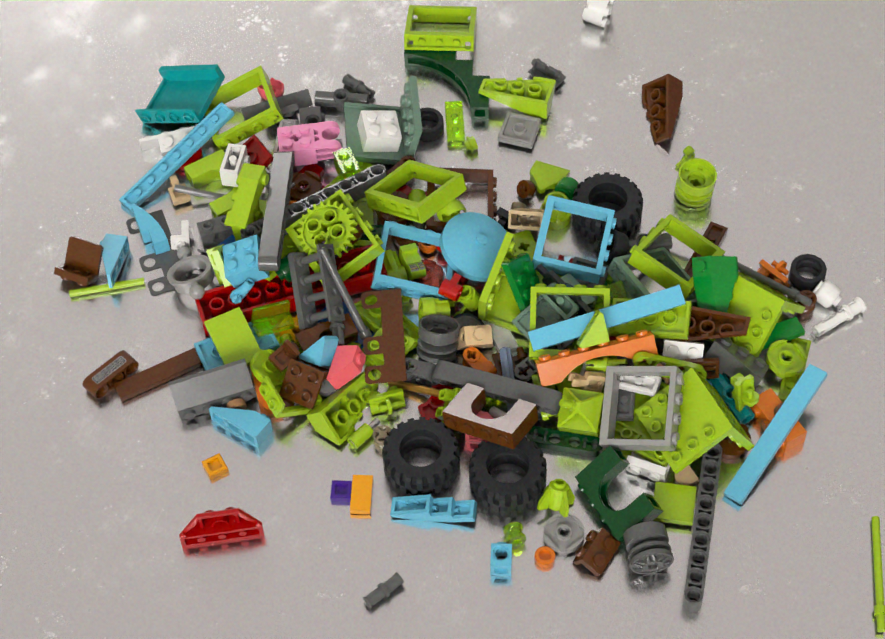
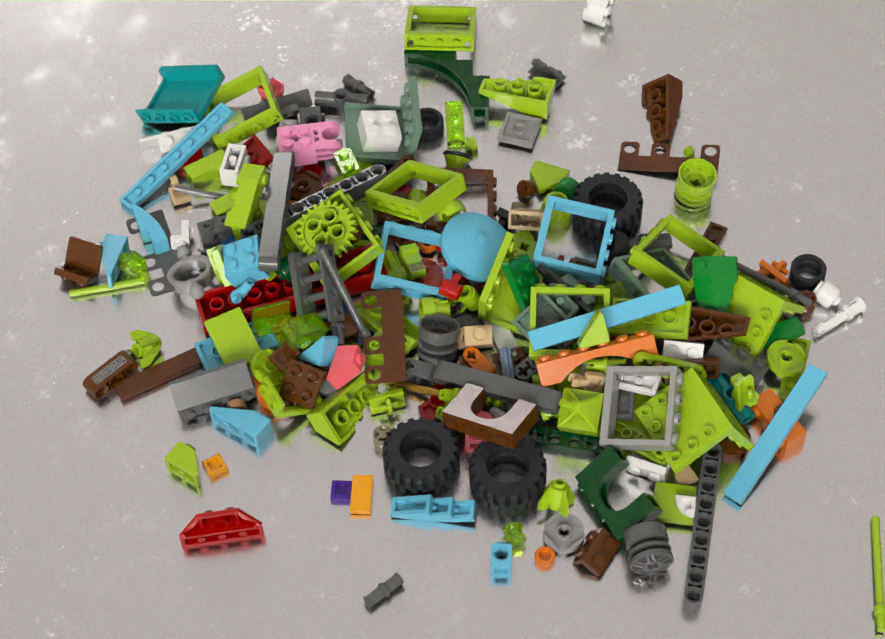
(133, 263): none -> clear neon green head
(145, 346): none -> lime brick
(184, 462): none -> lime slope
(303, 330): none -> clear neon green brick
(362, 434): lime piece -> none
(456, 159): none -> lime hat
(660, 162): none -> reddish brown piece
(686, 505): none -> white tile

